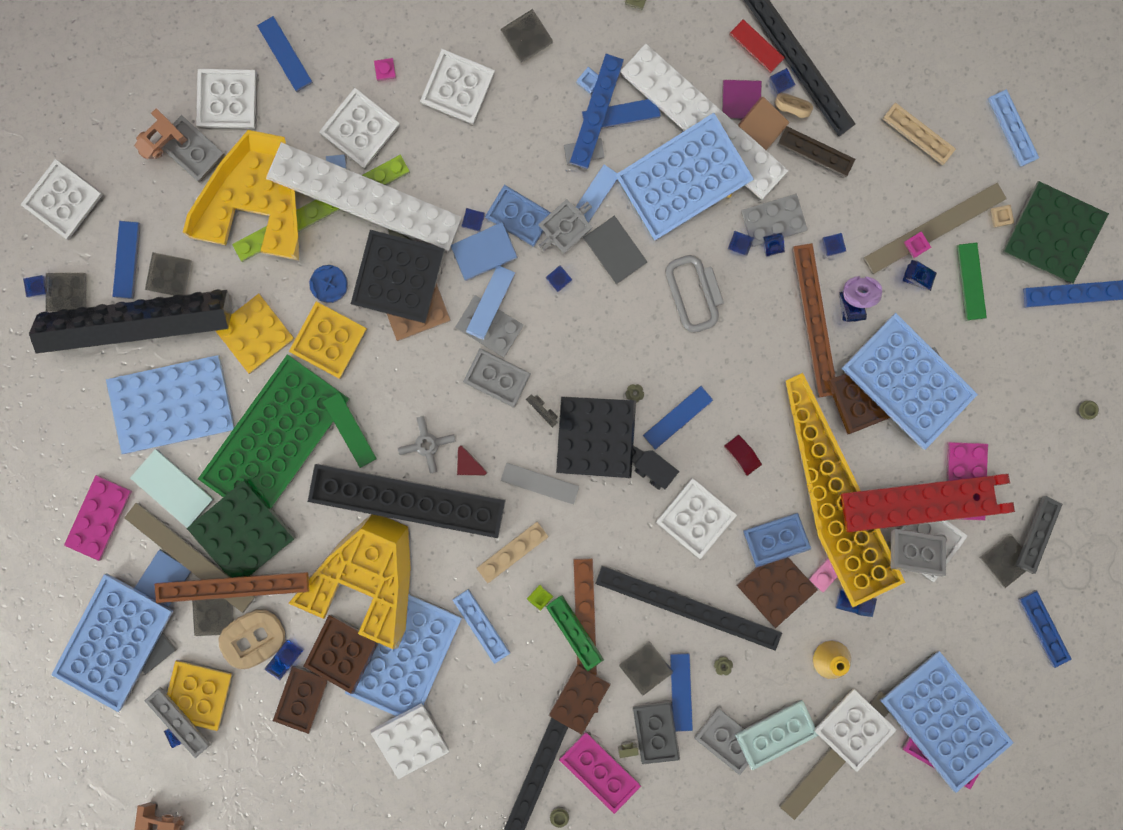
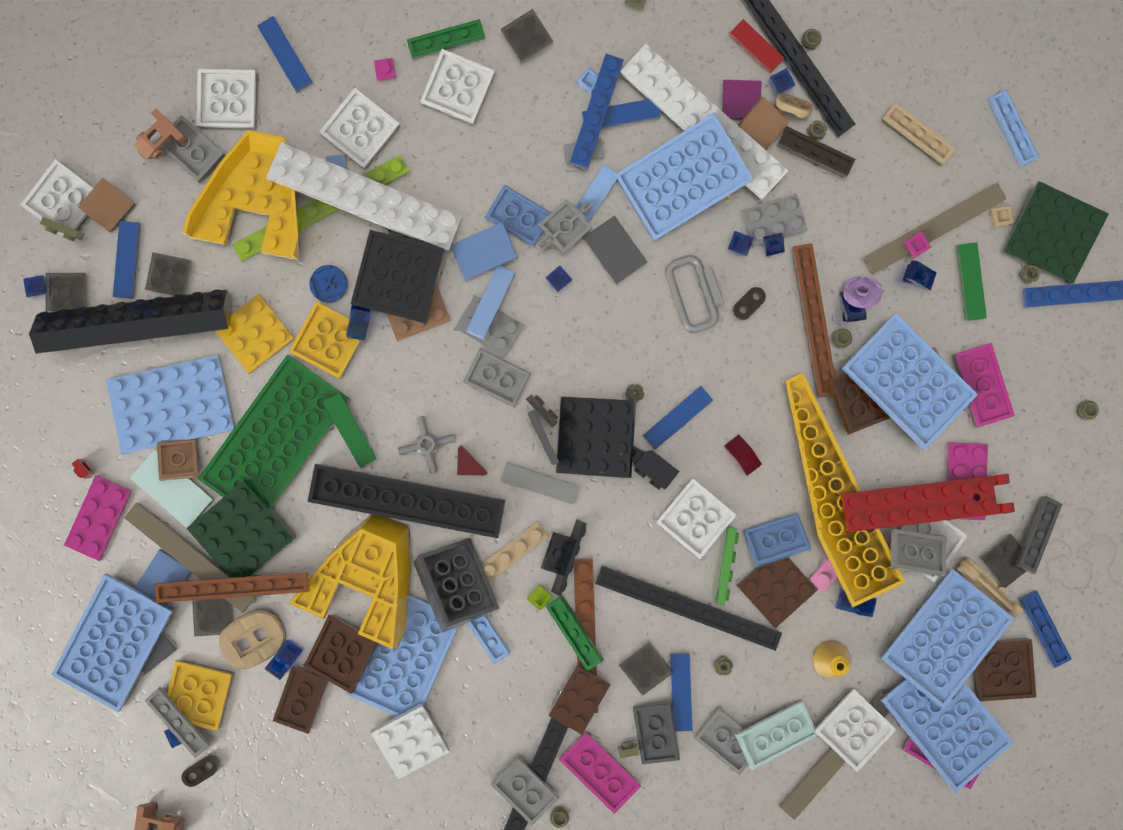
(54, 227): none -> olive plate
(82, 469): none -> red plate
(105, 204): none -> medium nougat tile
(177, 459): none -> medium nougat tile
(200, 770): none -> dark brown plate
(358, 323): none -> clear blue slope
(446, 39): none -> green tile
(455, 584): none -> dark grey slope
(473, 220): clear blue plate -> none
(524, 790): none -> light grey tile
(543, 437): none -> dark grey tile
(561, 555): none -> black bracket
(727, 558): none -> bright green plate
(749, 303): none -> dark brown plate
(811, 38): none -> olive plate
(822, 129): none -> olive plate
(834, 244): clear blue plate -> none
(842, 338): none -> olive plate
(947, 638): none -> light blue plate
(982, 373): none -> dark pink plate
(988, 586): none -> tan piece
(1006, 672): none -> reddish brown plate
(1035, 273): none -> olive plate

